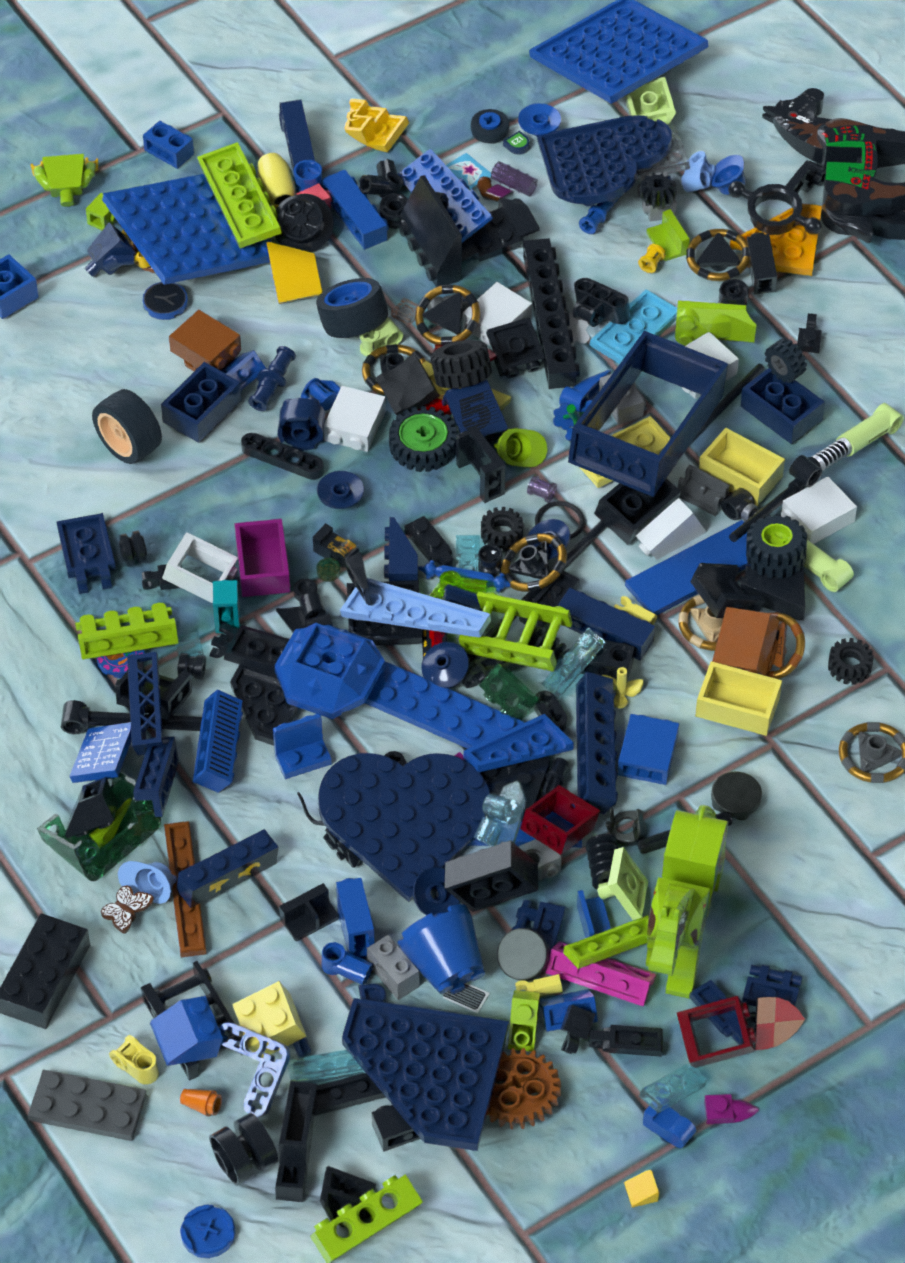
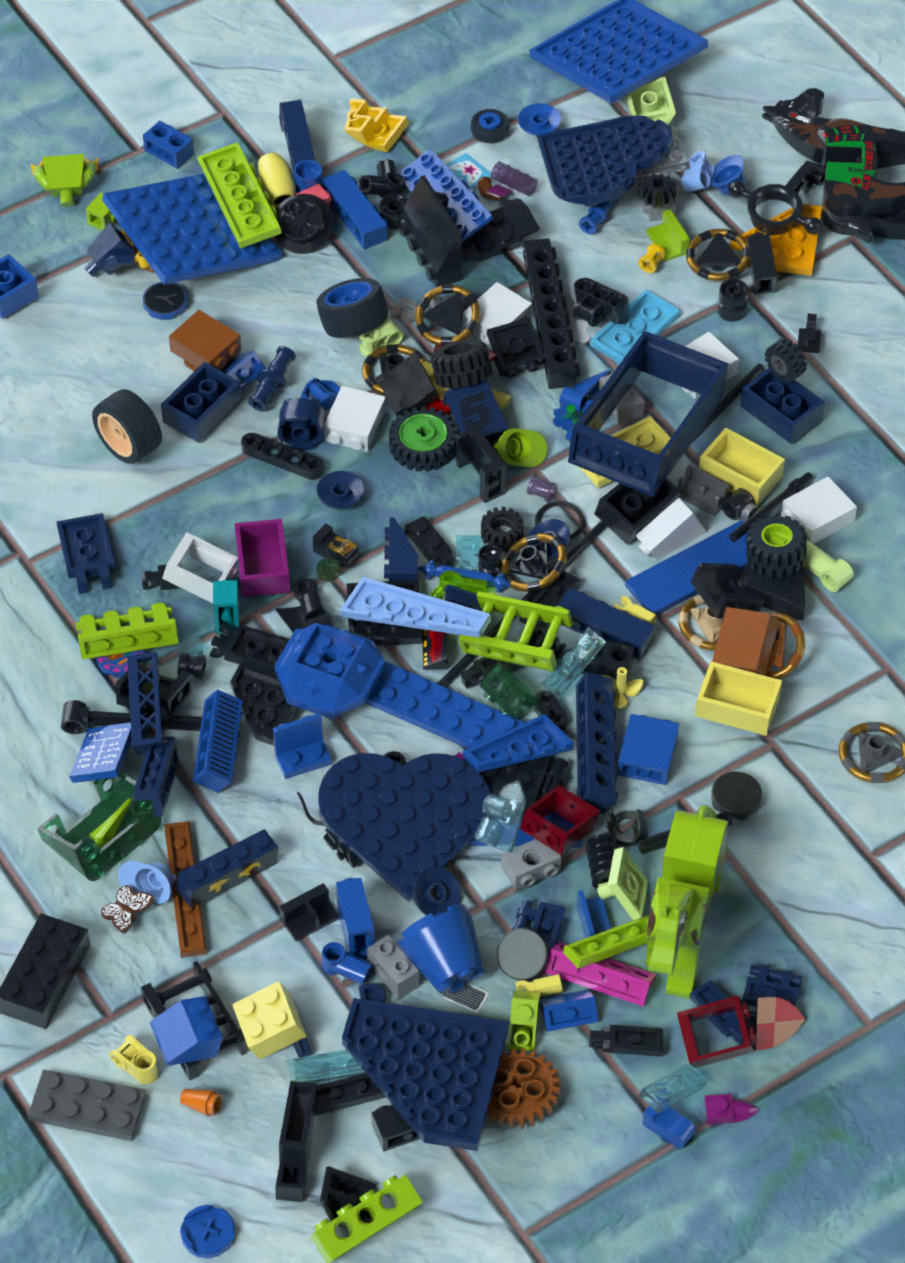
(94, 808): black slope -> none
(132, 548): black wheel -> none
(238, 1150): black wheel -> none
(266, 1064): beam -> none
(293, 273): yellow slope -> none
(357, 574): black slope -> none
(452, 671): dark blue dish -> none
(491, 876): black brick -> none
(517, 143): tile -> none
(576, 1025): black plate -> none
(642, 1189): yellow slope -> none
(719, 319): lime slope -> none
(850, 672): black tyre -> none
(883, 421): piece -> none

